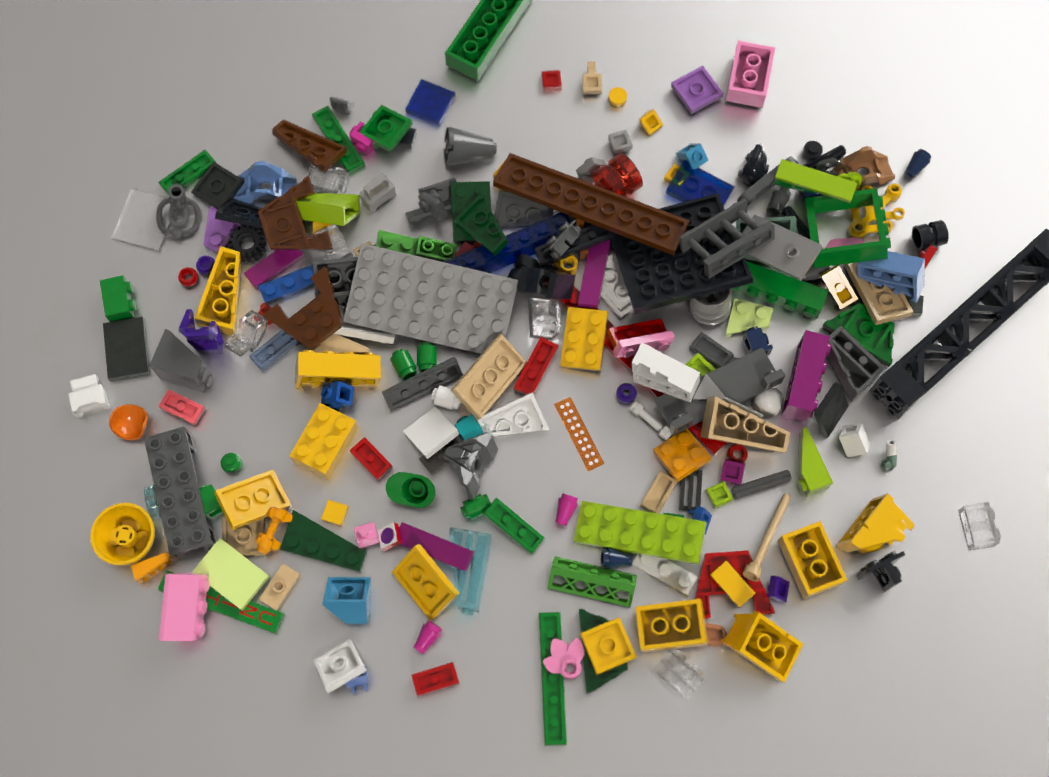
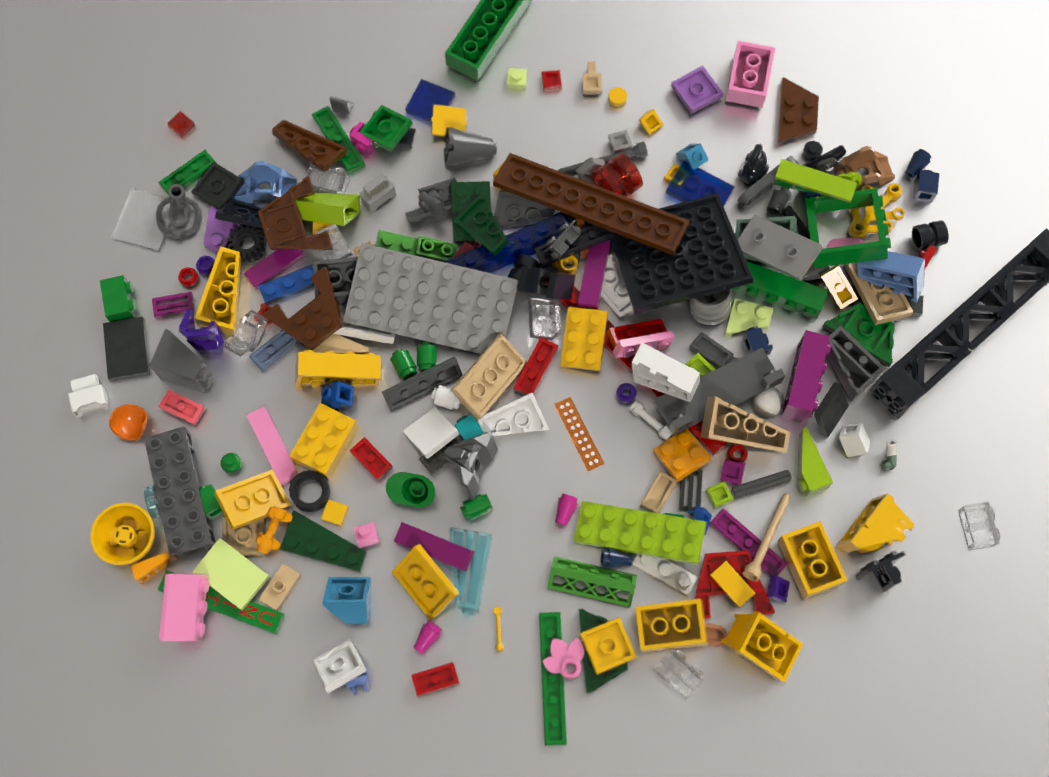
(157, 310): none -> magenta tile
(181, 124): none -> clear red plate
(272, 445): none -> bright pink tile
(300, 478): none -> black tyre
(389, 536): tile -> none
(447, 117): none -> yellow piece
(497, 611): none -> yellow hinge
(513, 525): green tile -> none
(517, 78): none -> yellowish green plate
(638, 151): none -> dark grey piece
(708, 388): light grey piece -> none
(730, 253): dark grey fence -> none
(745, 540): none -> magenta tile
(796, 112): none -> reddish brown wing
(926, 185): none -> dark blue brick

